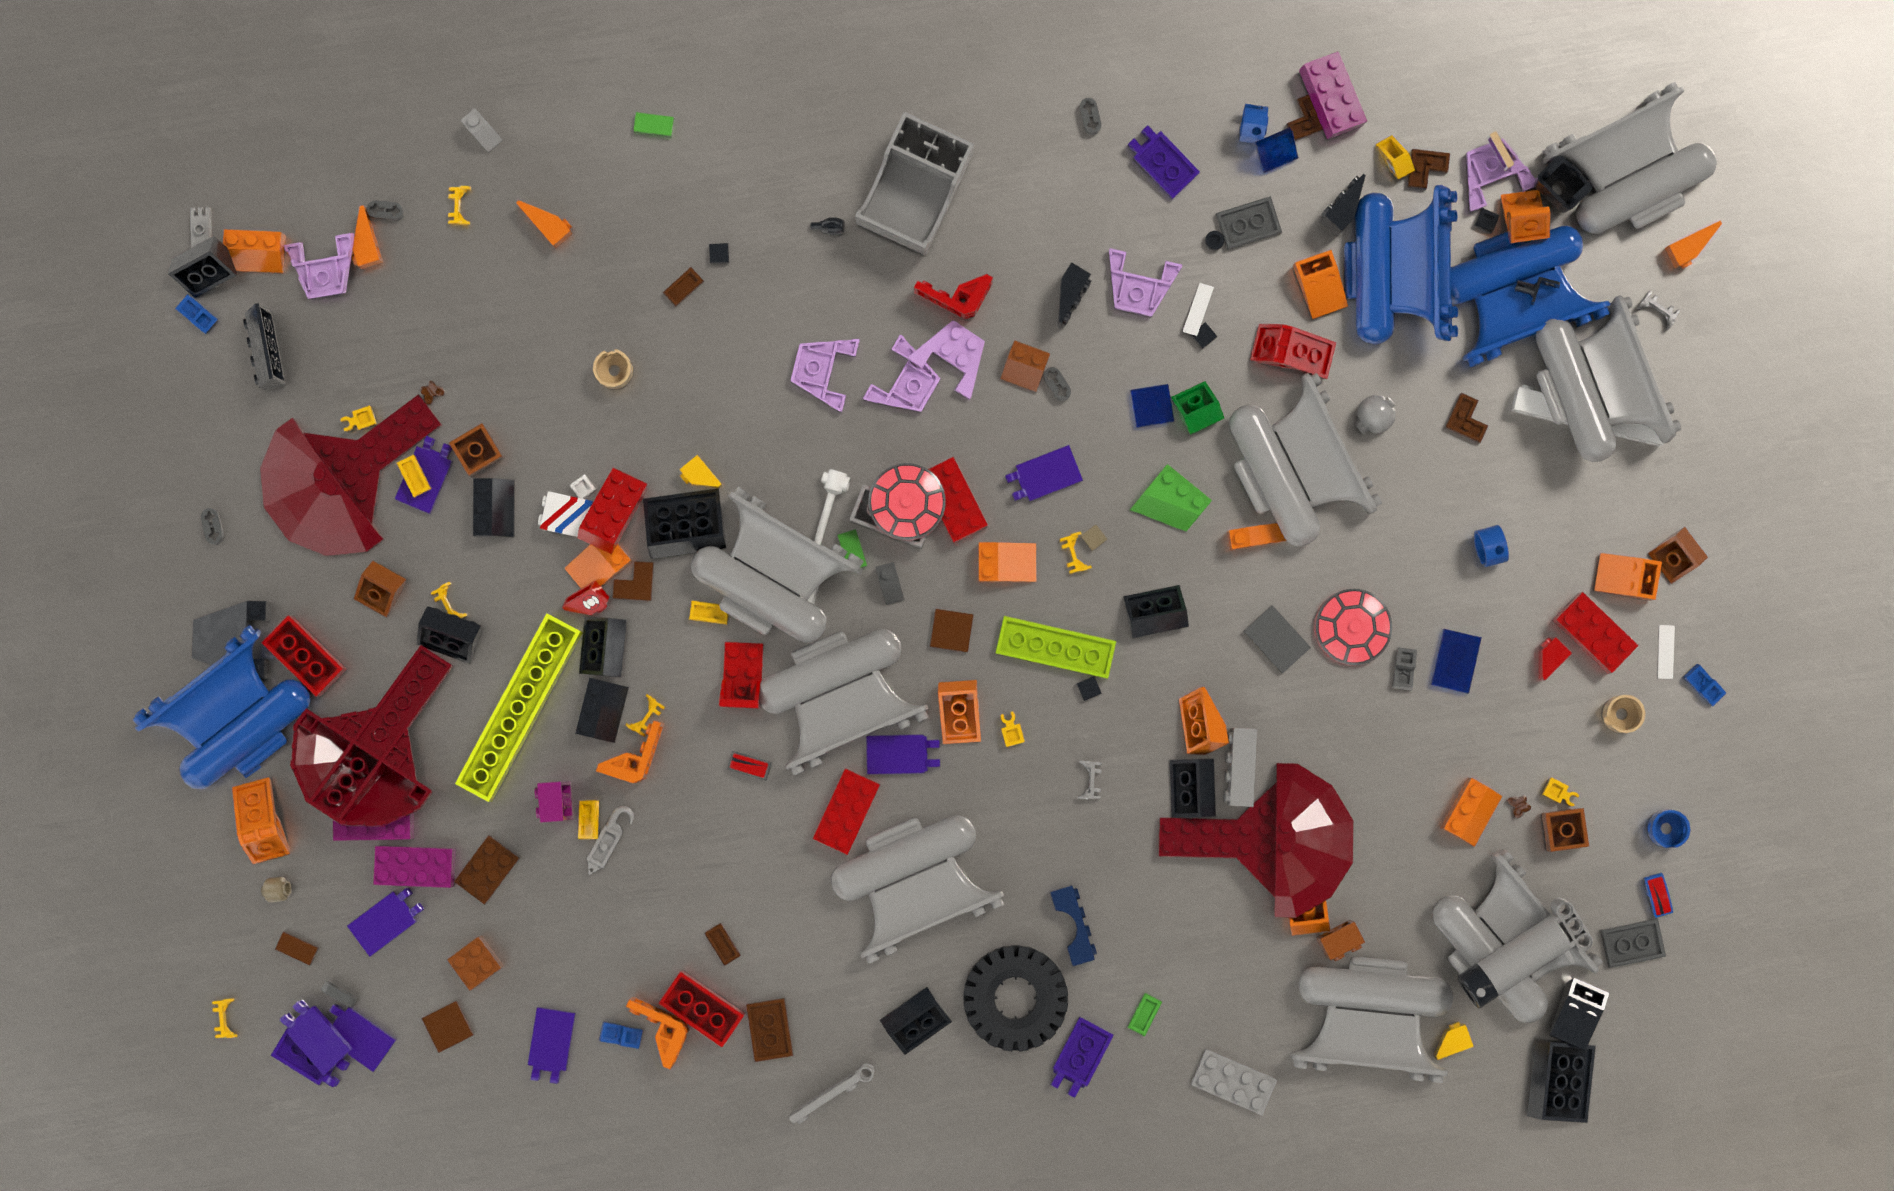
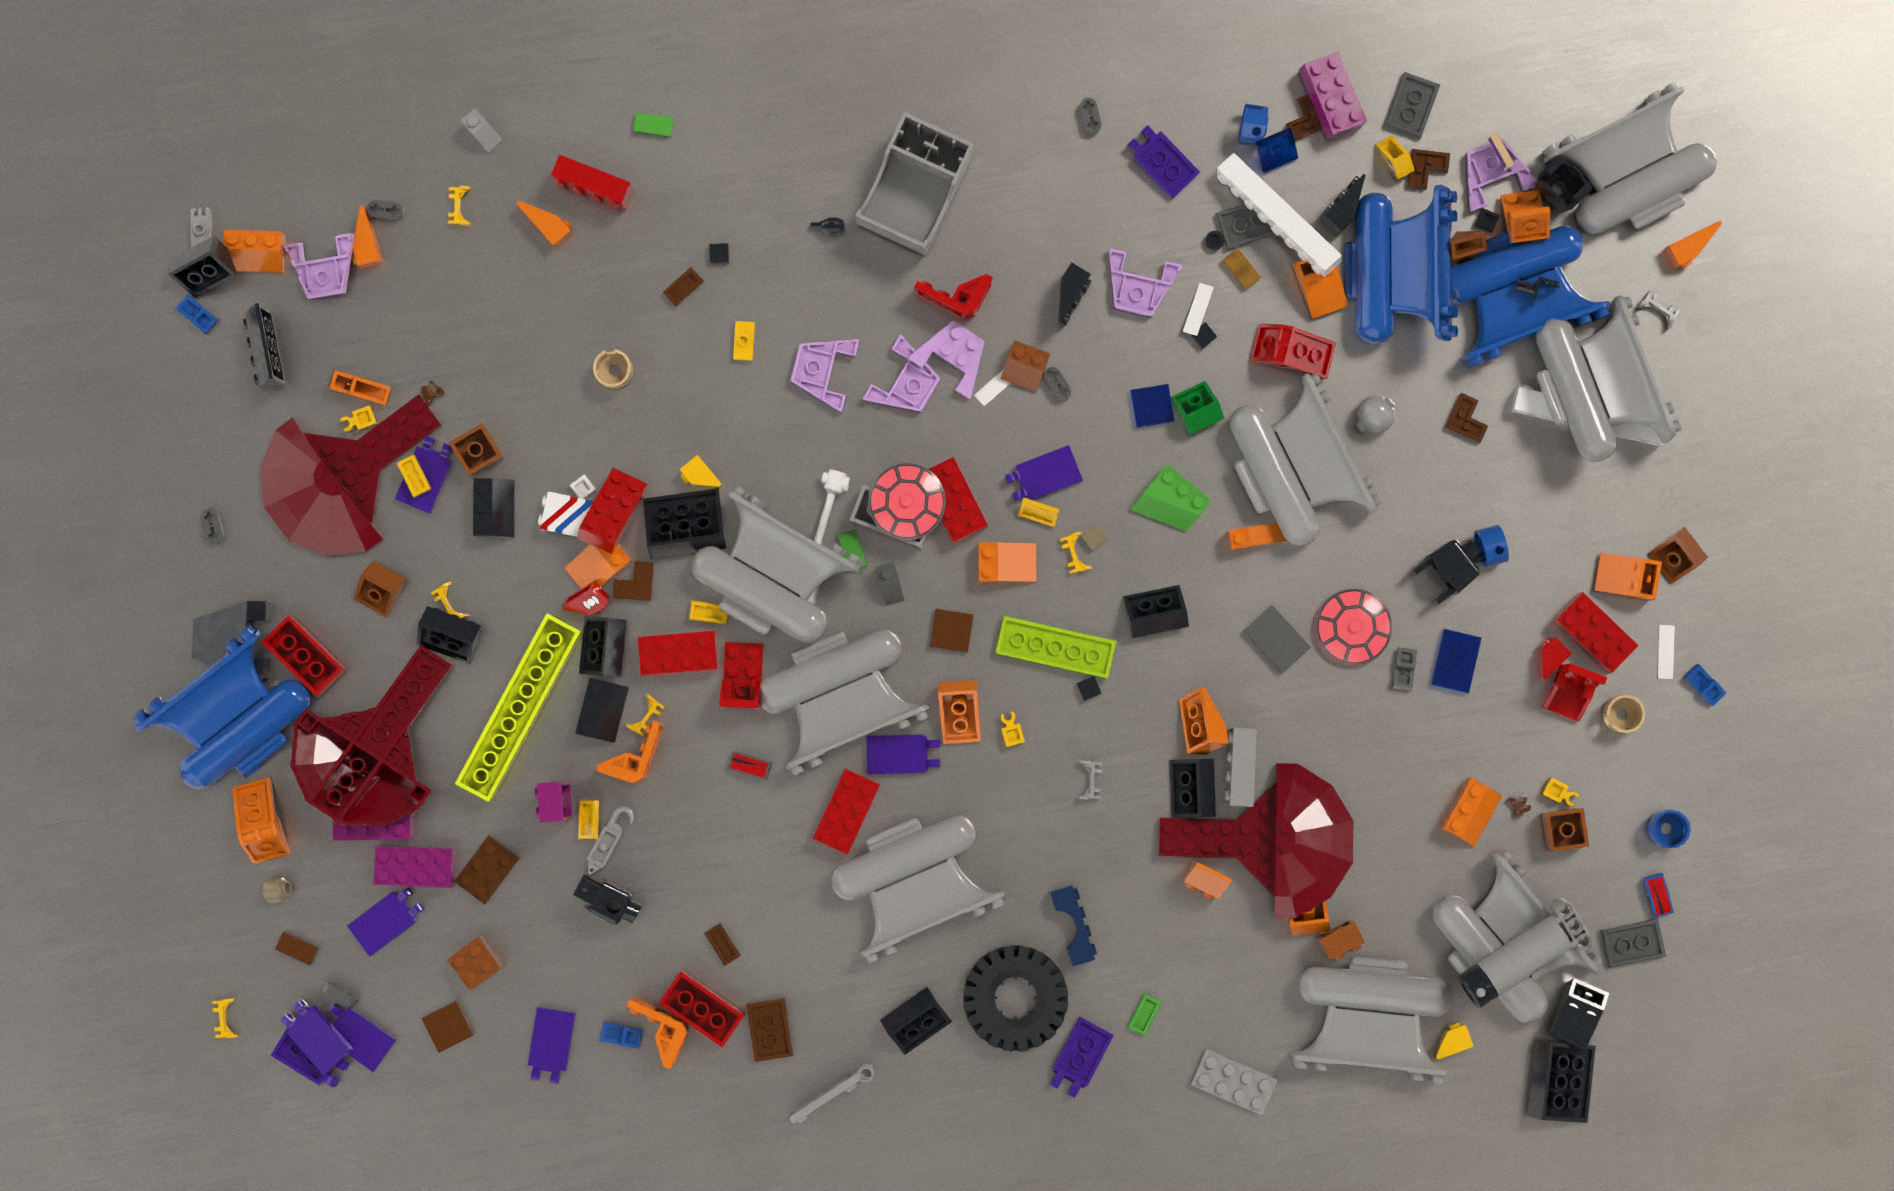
(359, 387): none -> orange slope
(592, 182): none -> red brick
(600, 894): none -> black piece
(678, 653): none -> red brick
(744, 340): none -> yellow plate
(991, 389): none -> white sticker
(1038, 512): none -> yellow plate
(1206, 880): none -> orange slope
(1241, 268): none -> pearl gold tile
(1278, 215): none -> white brick
(1412, 105): none -> dark grey tile
(1453, 565): none -> black piece
(1466, 245): none -> dark orange slope
(1572, 691): none -> red bracket

